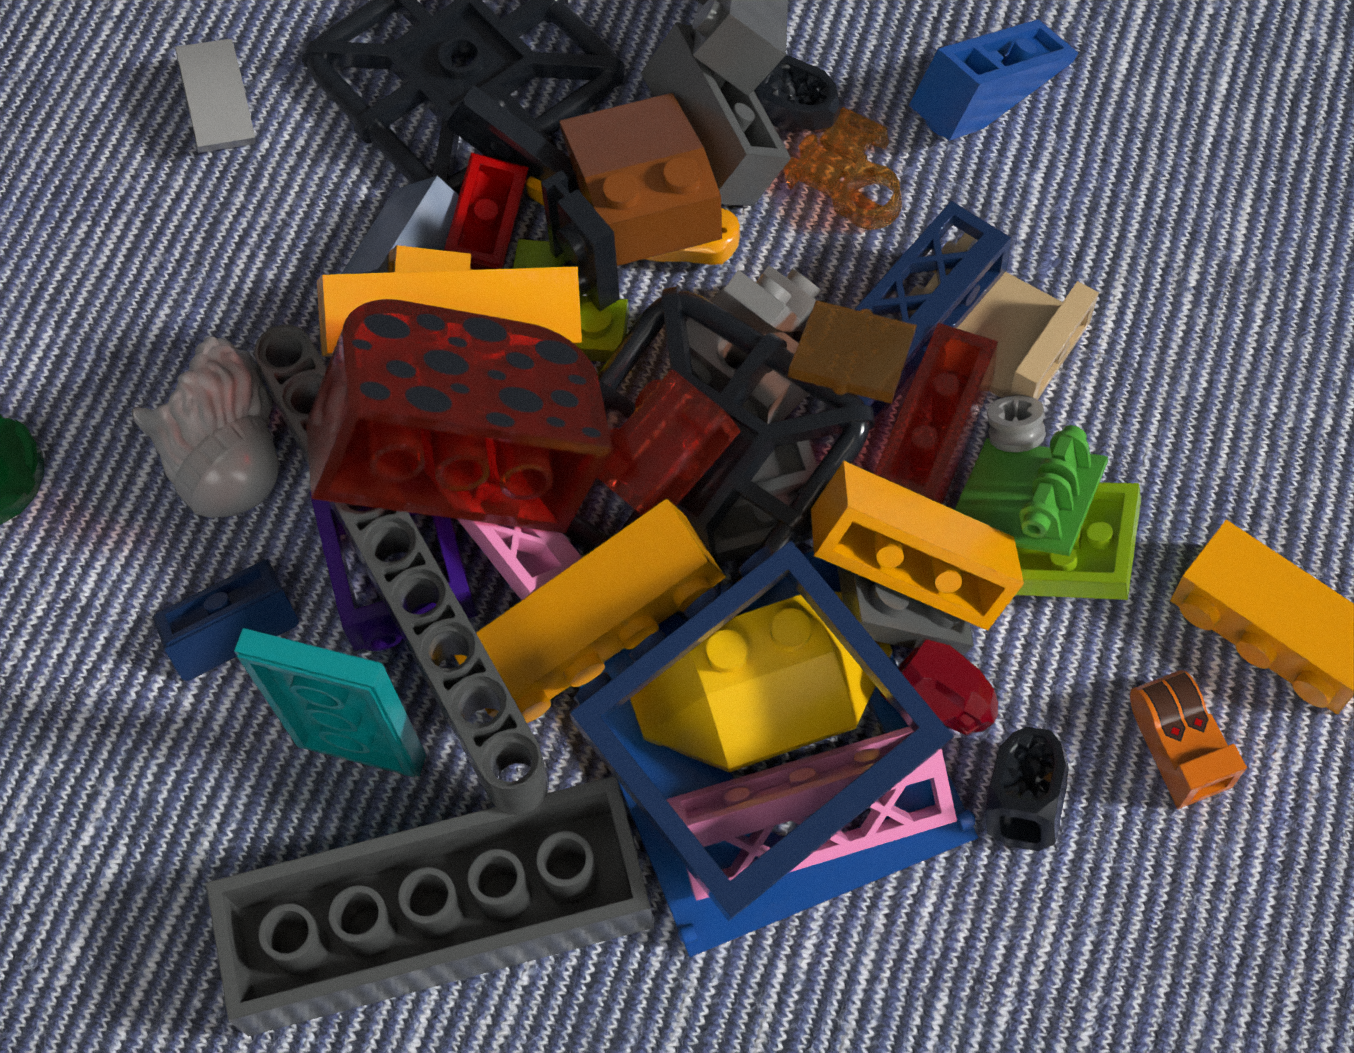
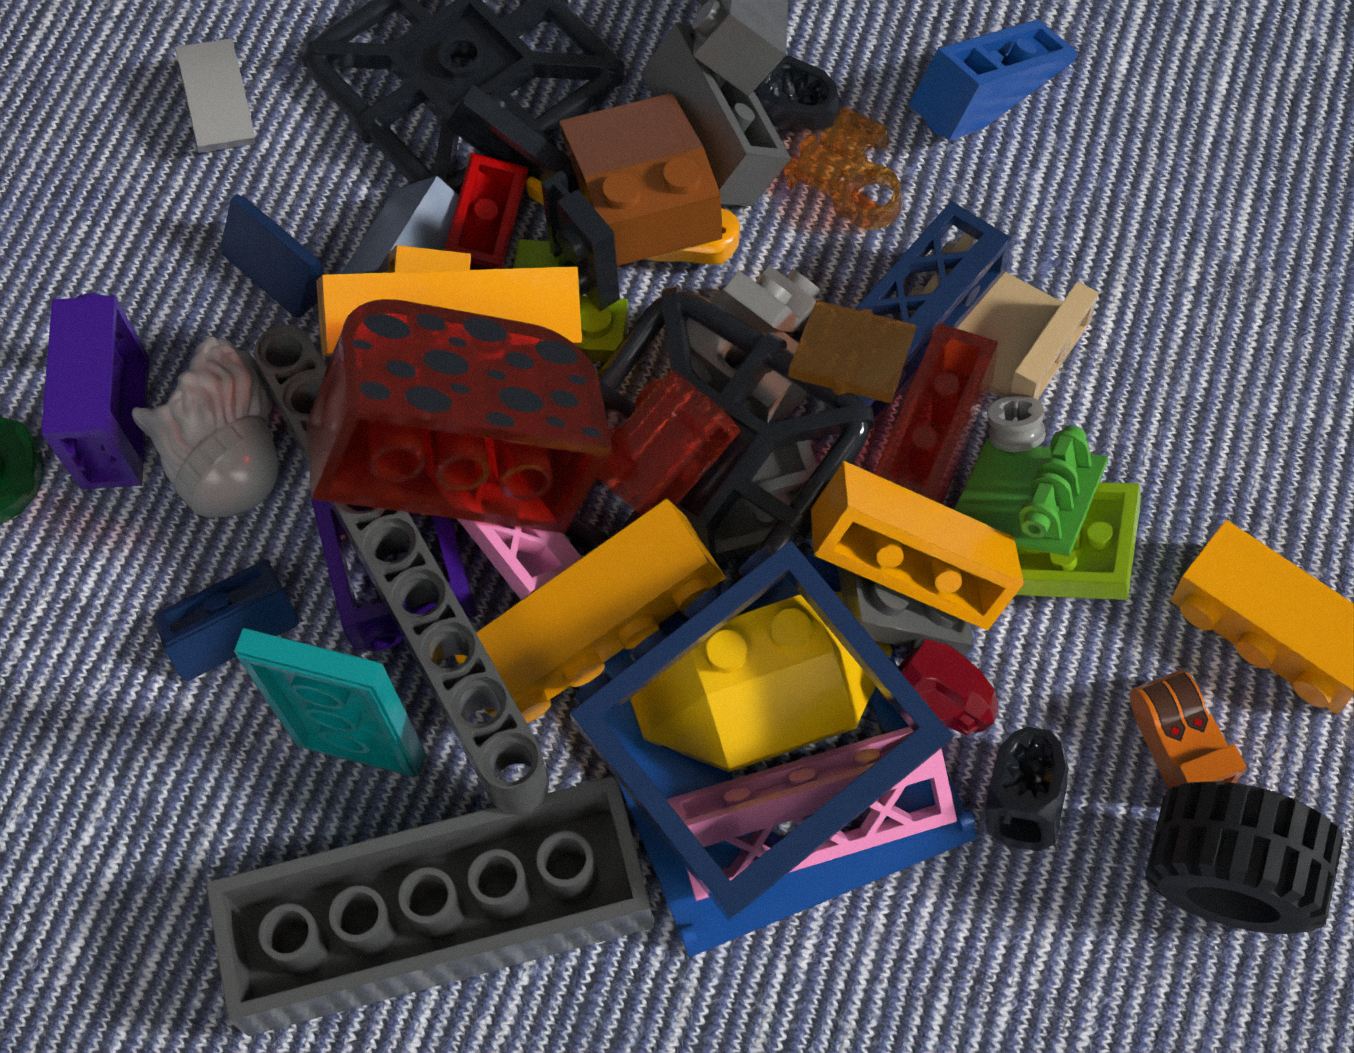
(91, 386): none -> dark purple window
(270, 257): none -> dark blue slope
(1245, 857): none -> black tyre

